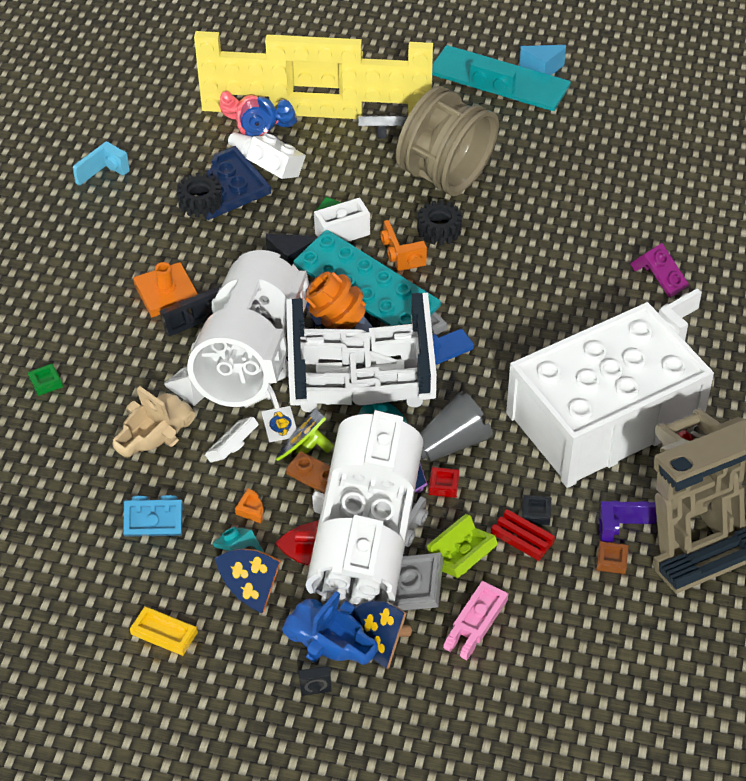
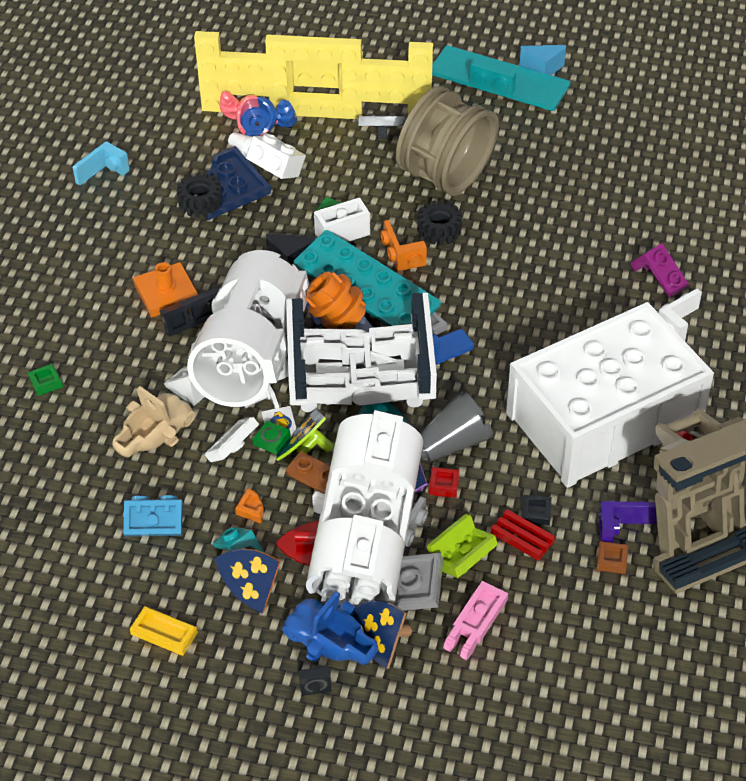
(271, 437): none -> green tile

